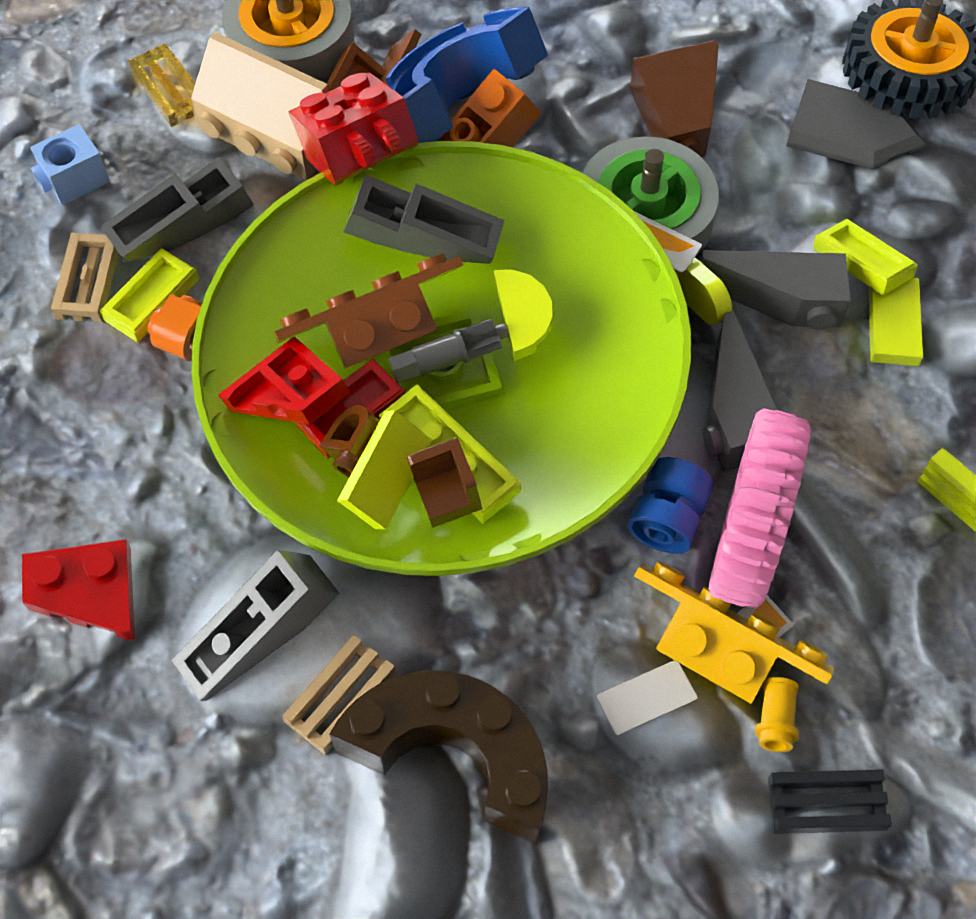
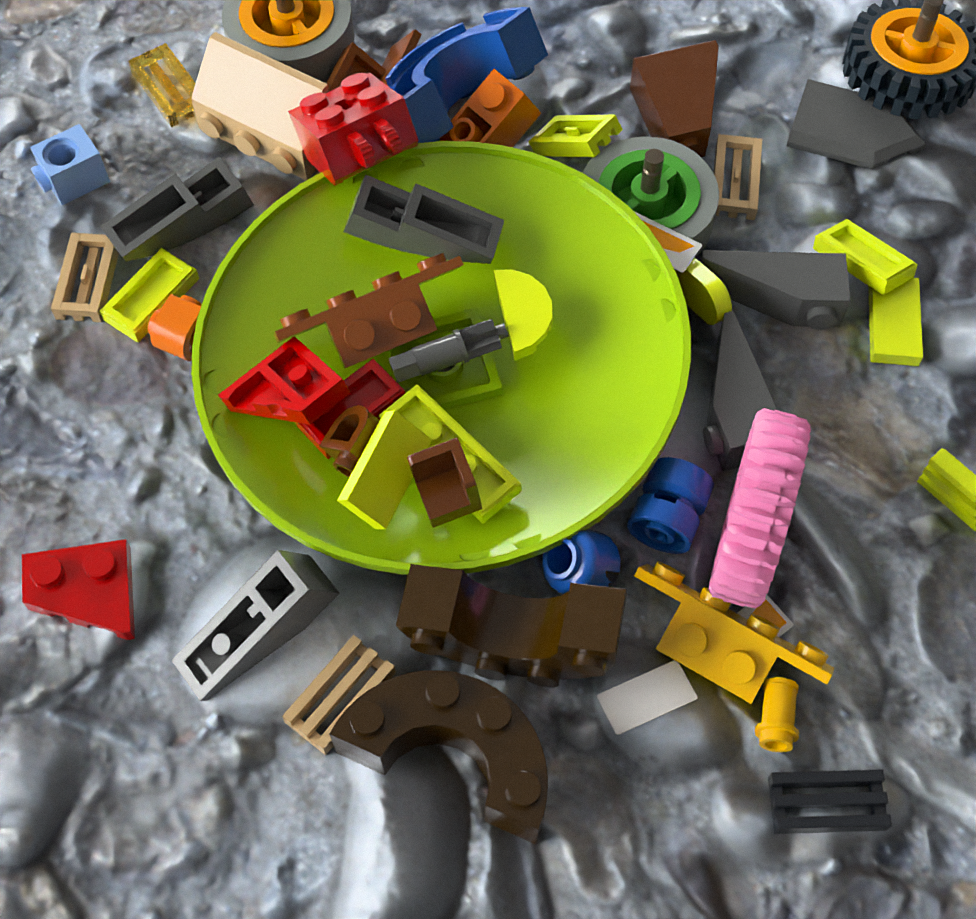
(510, 633): none -> dark brown brick
(575, 135): none -> neon yellow tile
(583, 559): none -> blue head
(733, 204): none -> tan tile

